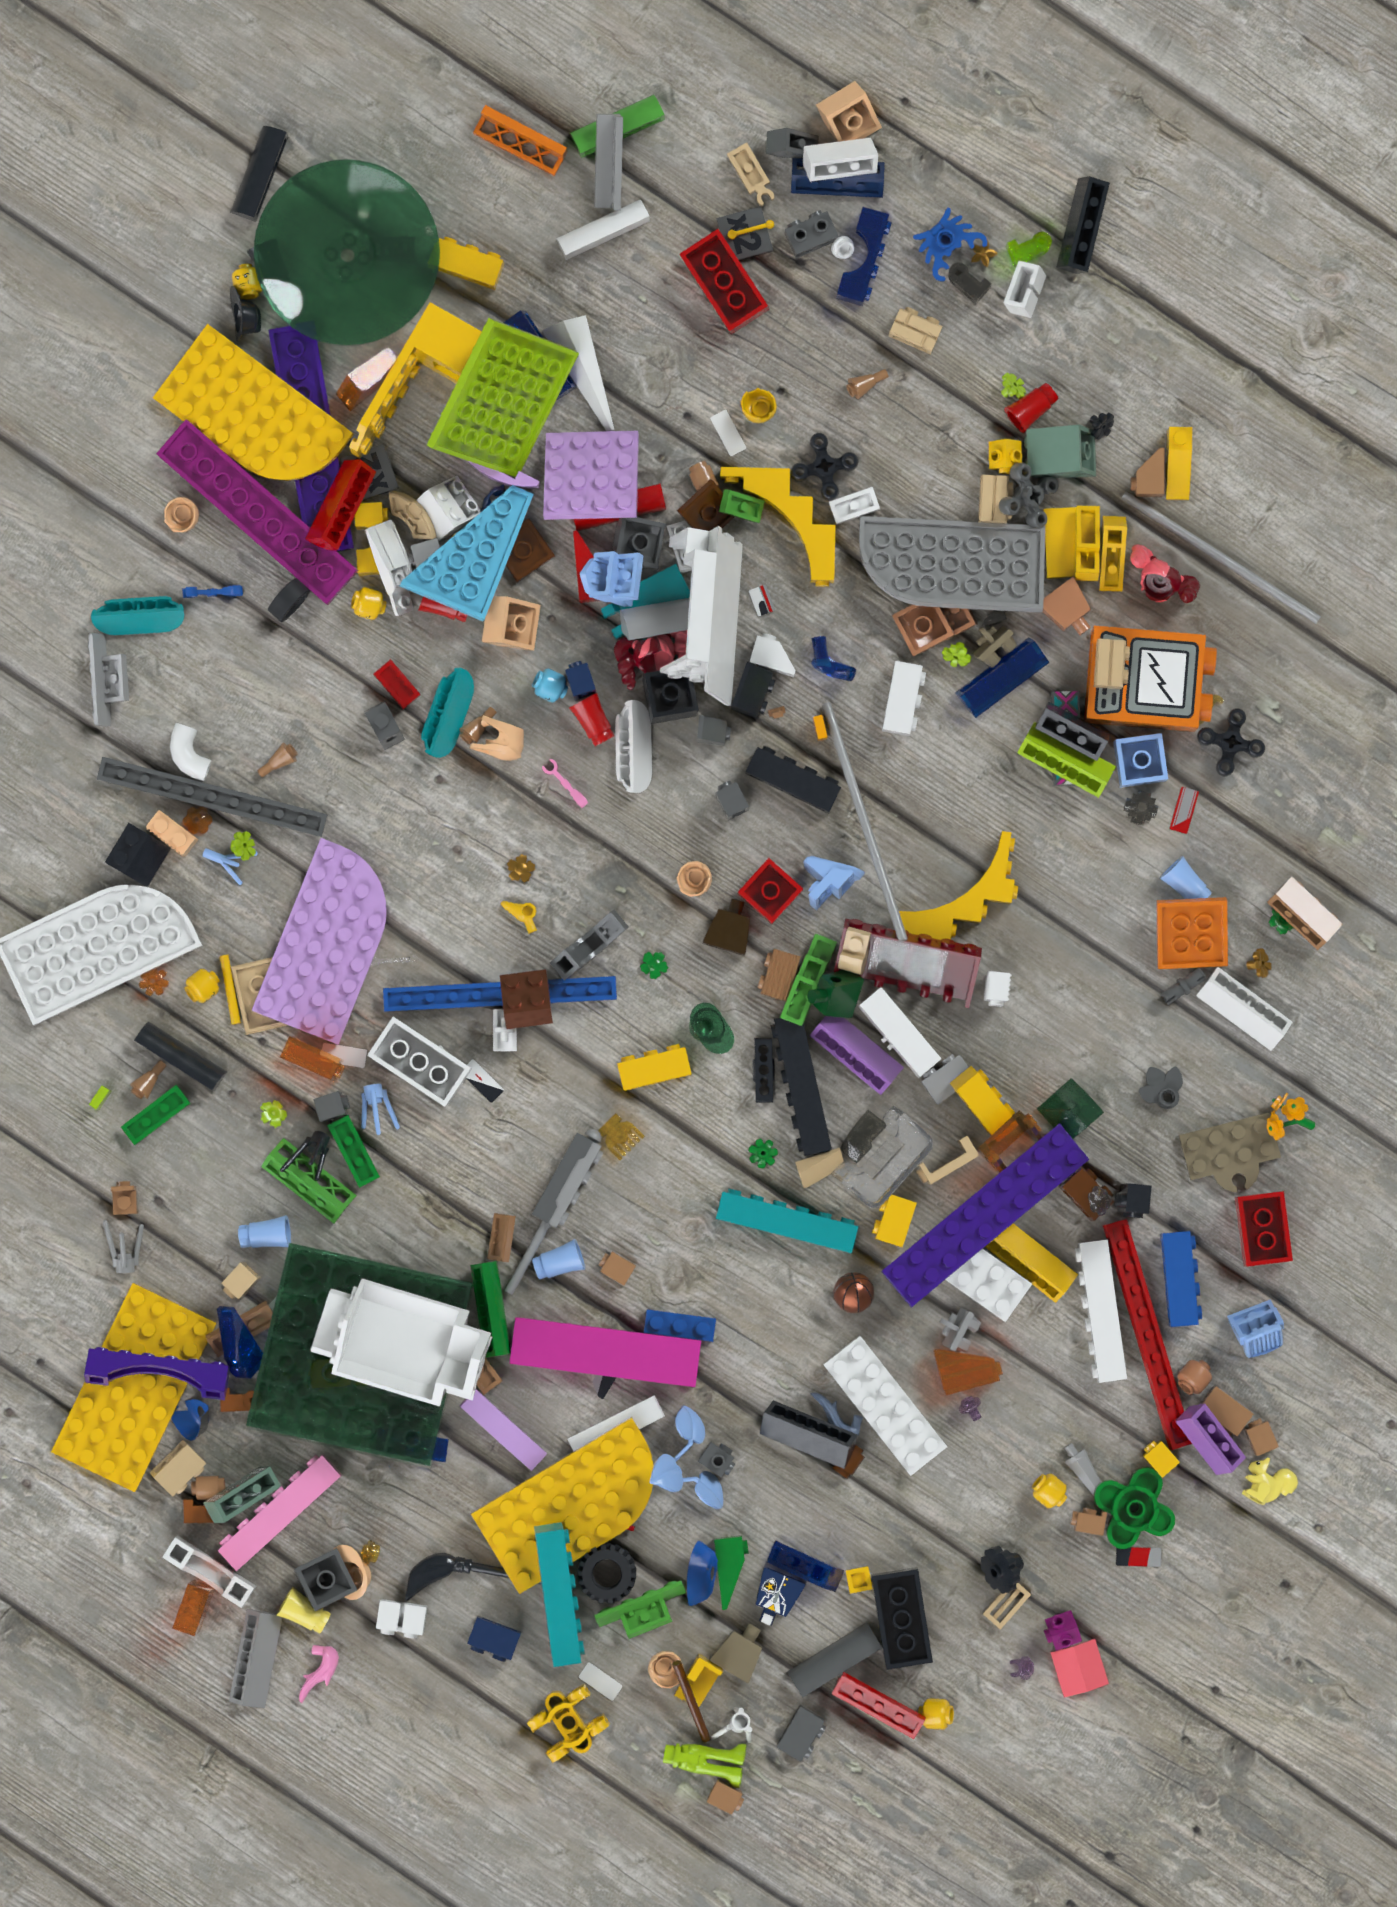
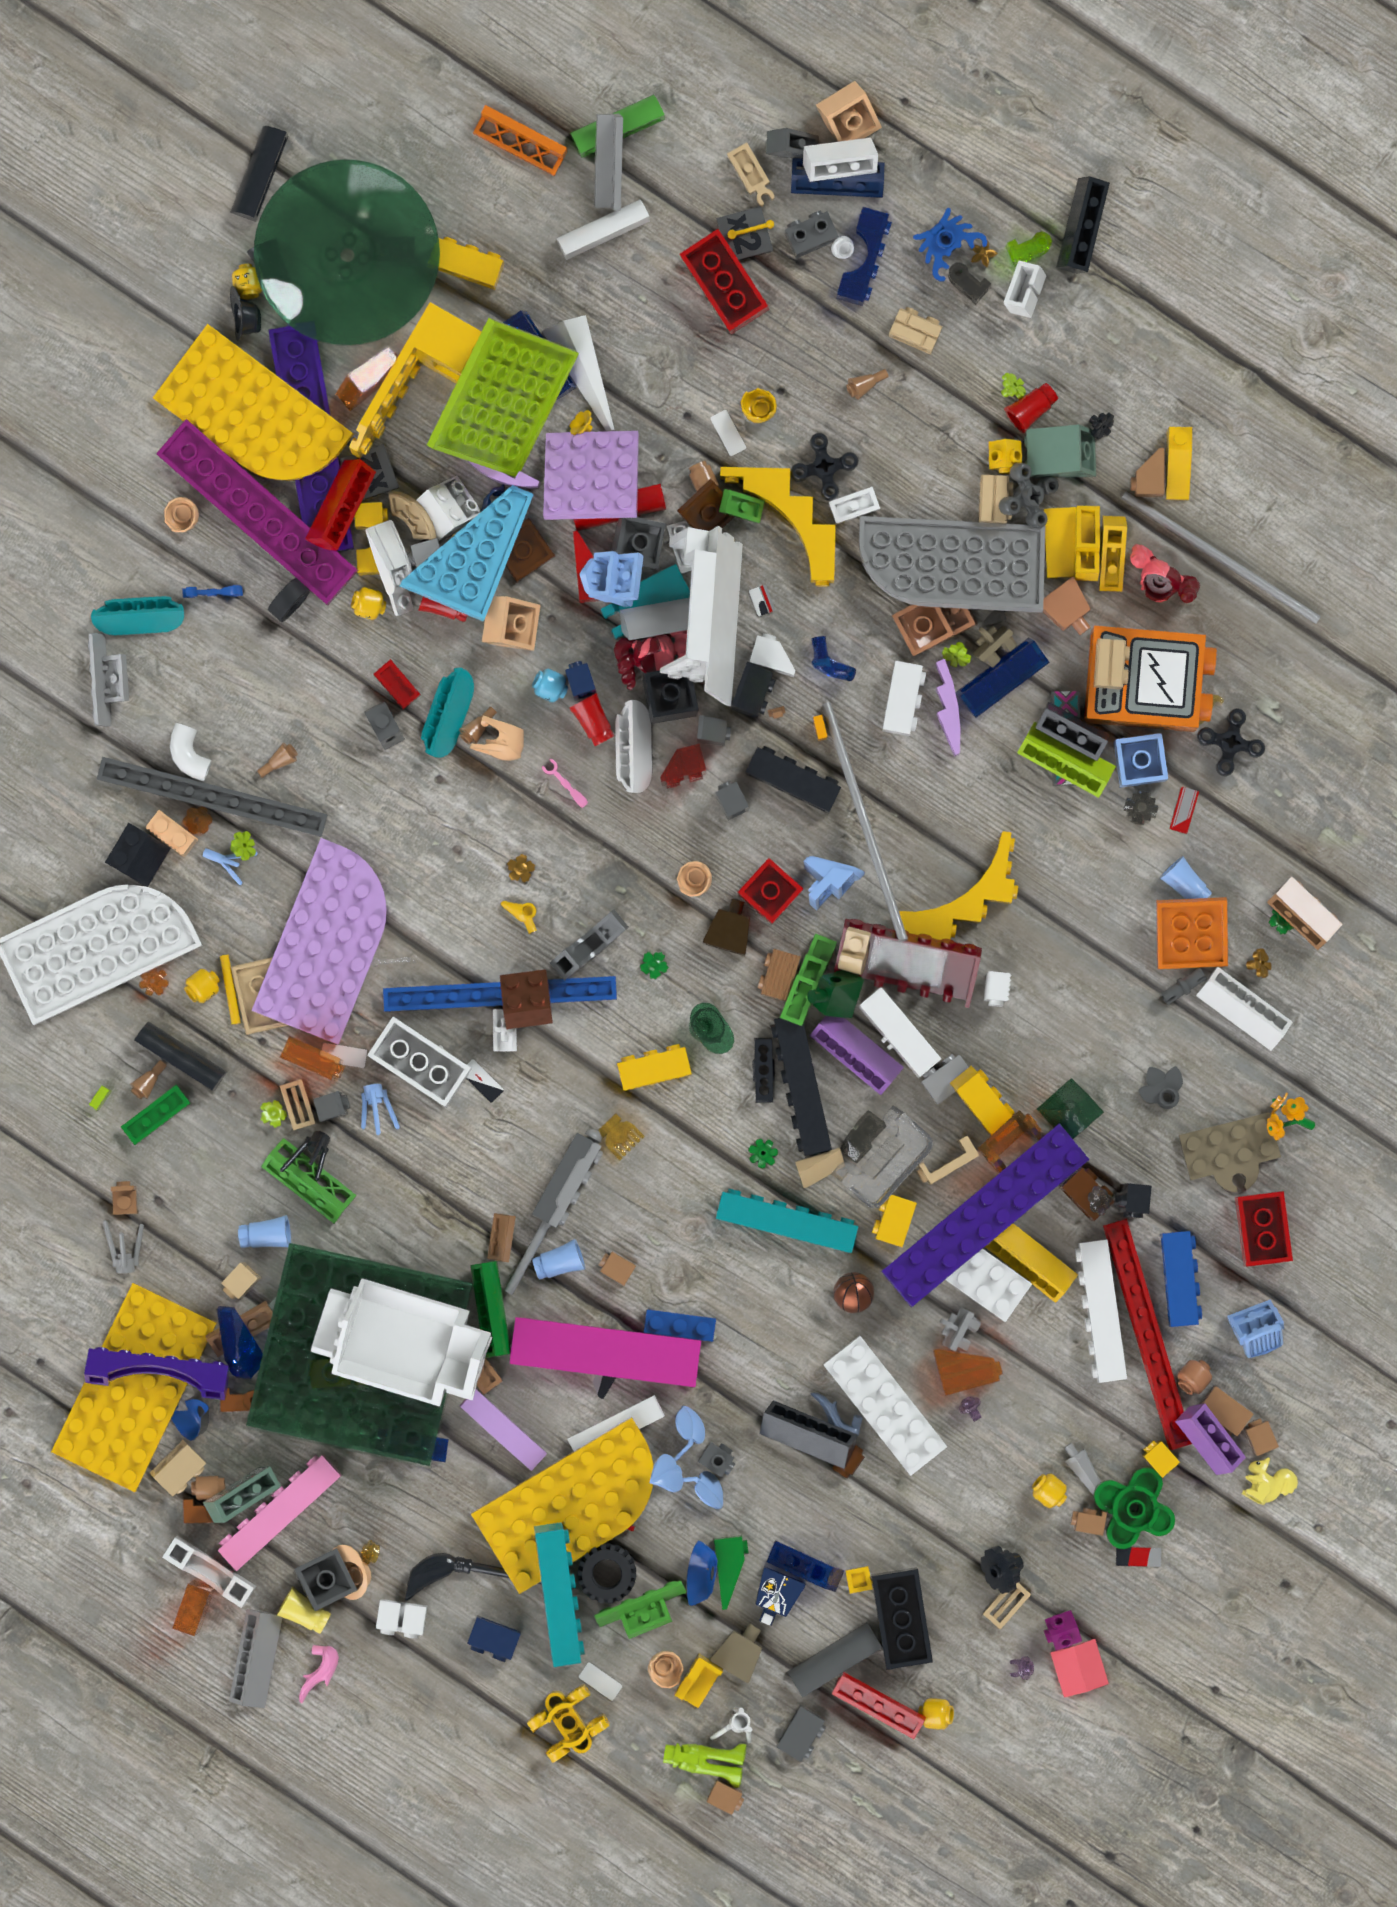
(304, 1123): none -> tan tile
(353, 1151): green plate -> none
(581, 423): none -> yellow plant
(684, 765): none -> clear red slope
(691, 1701): reddish brown bar -> none
(949, 716): none -> lavender slope

